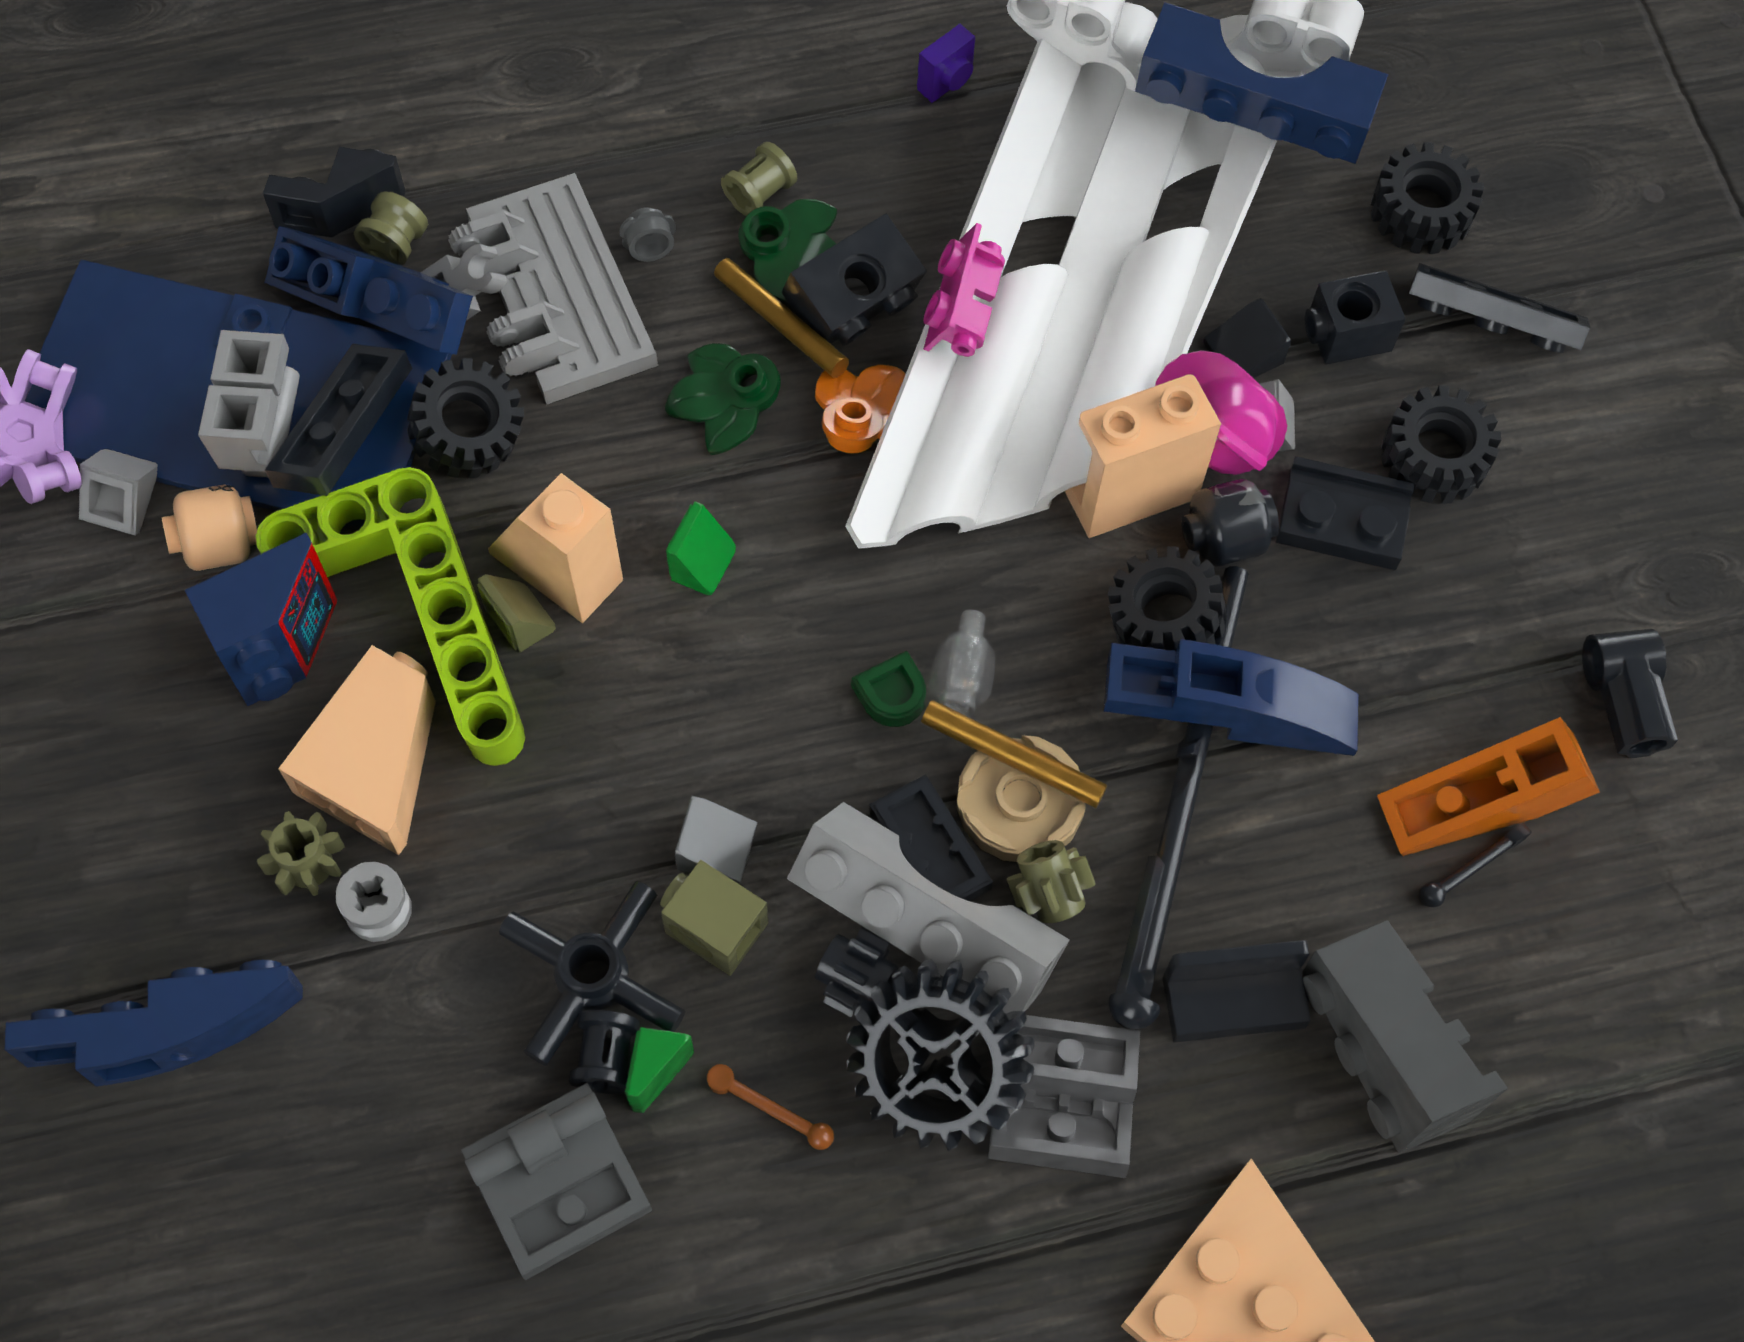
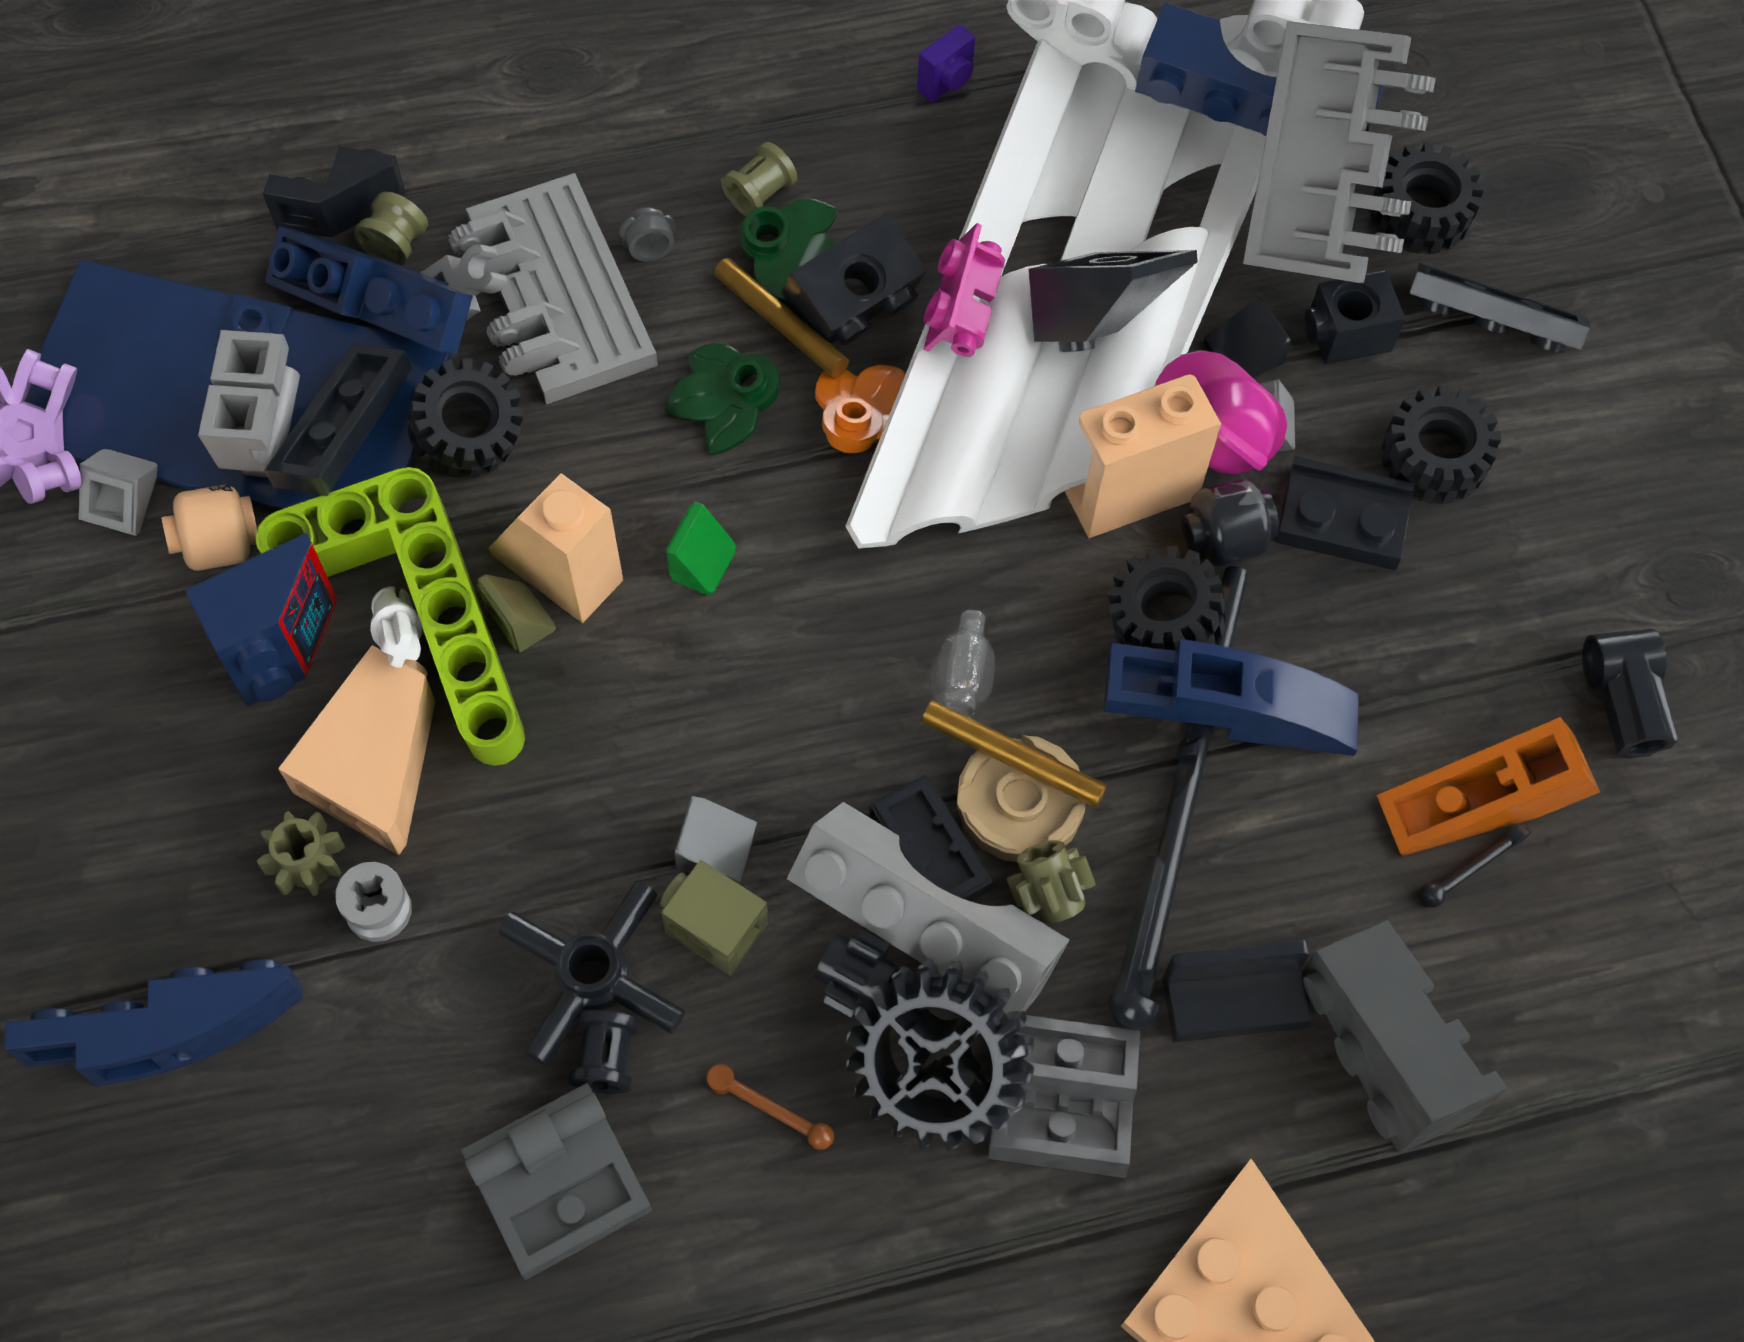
(396, 626): none -> white axle
(654, 1064): green slope -> none
(892, 691): dark green tile -> none
(1099, 293): none -> black slope
(1322, 150): none -> light grey hinge

